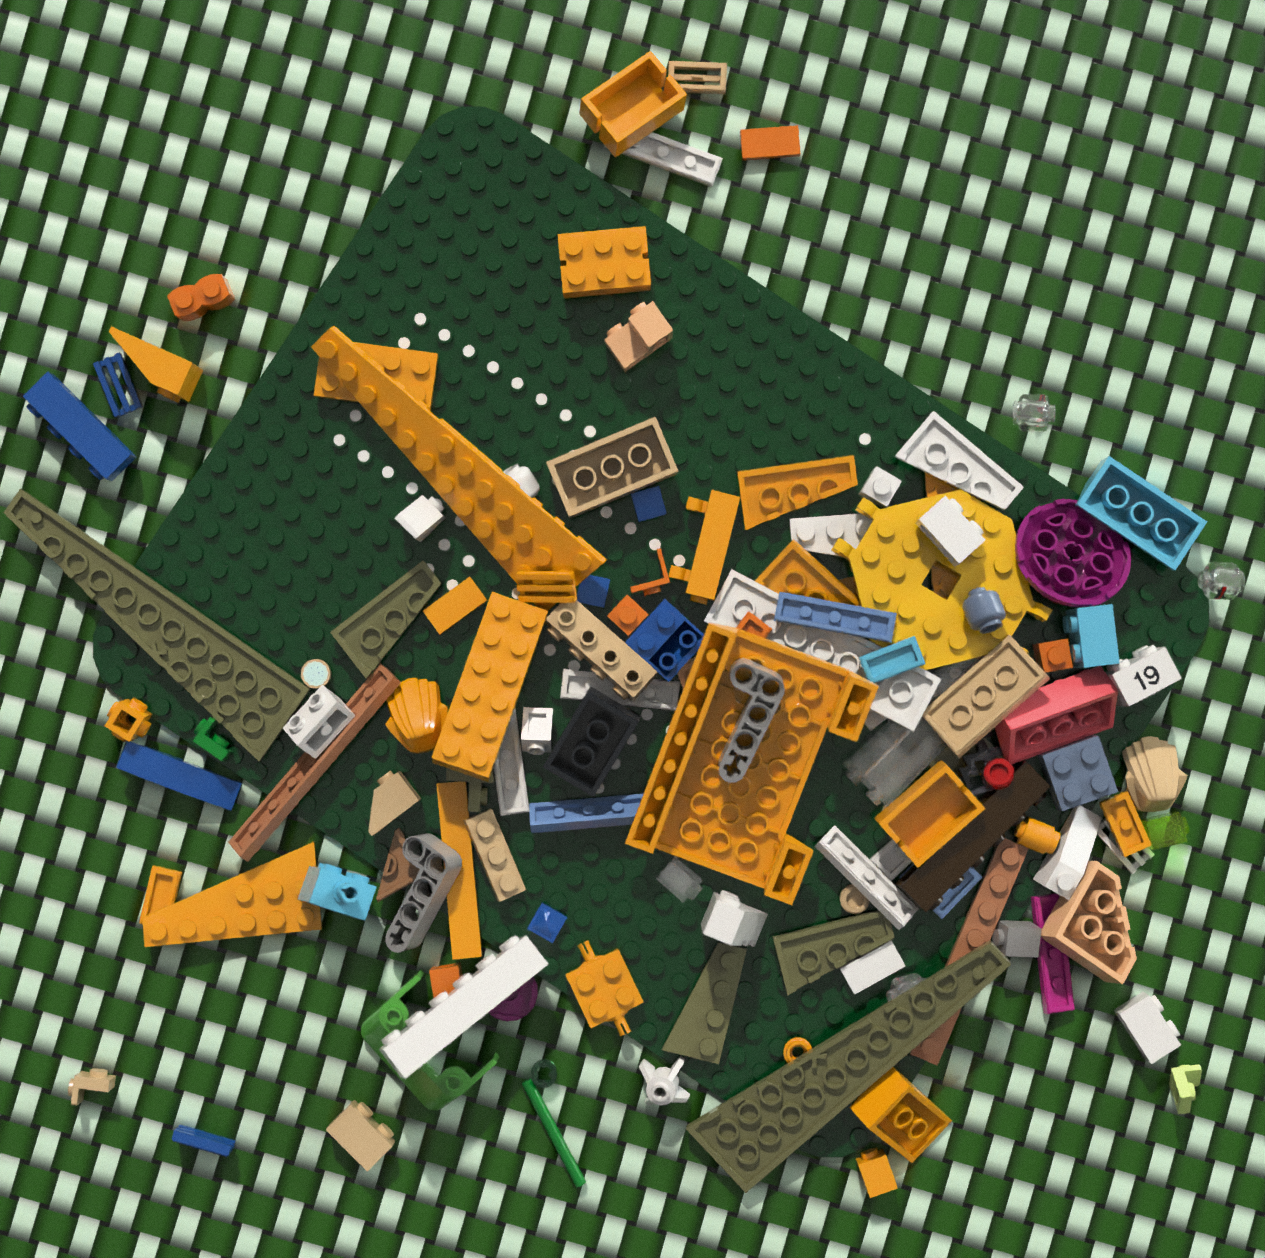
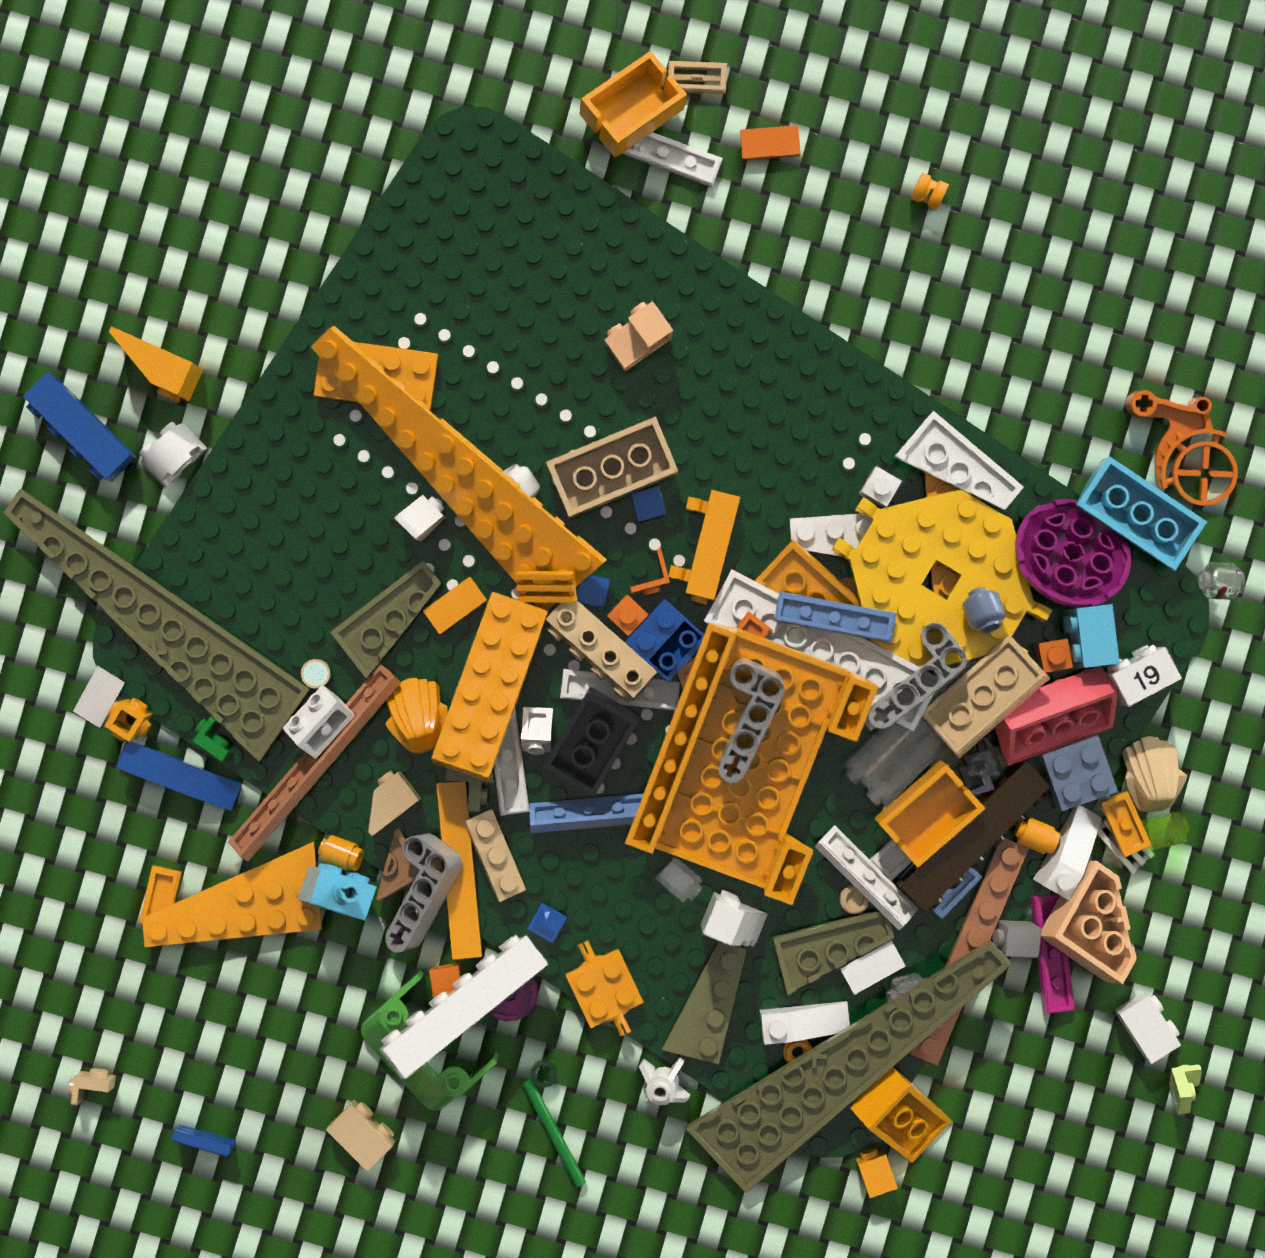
(98, 696): none -> white sticker
(109, 361): blue tile -> none
(171, 453): none -> white cylinder
(193, 301): orange brick -> none
(341, 853): none -> light orange brick
(604, 262): light orange piece -> none
(783, 488): light orange wing -> none
(803, 1022): none -> white slope
(892, 660): medium azure tile -> none
(914, 683): none -> light grey beam
(923, 188): none -> light orange wheel
(951, 530): white brick -> none
(999, 773): red tile -> none
(1033, 412): clear head -> none
(1184, 423): none -> orange piece

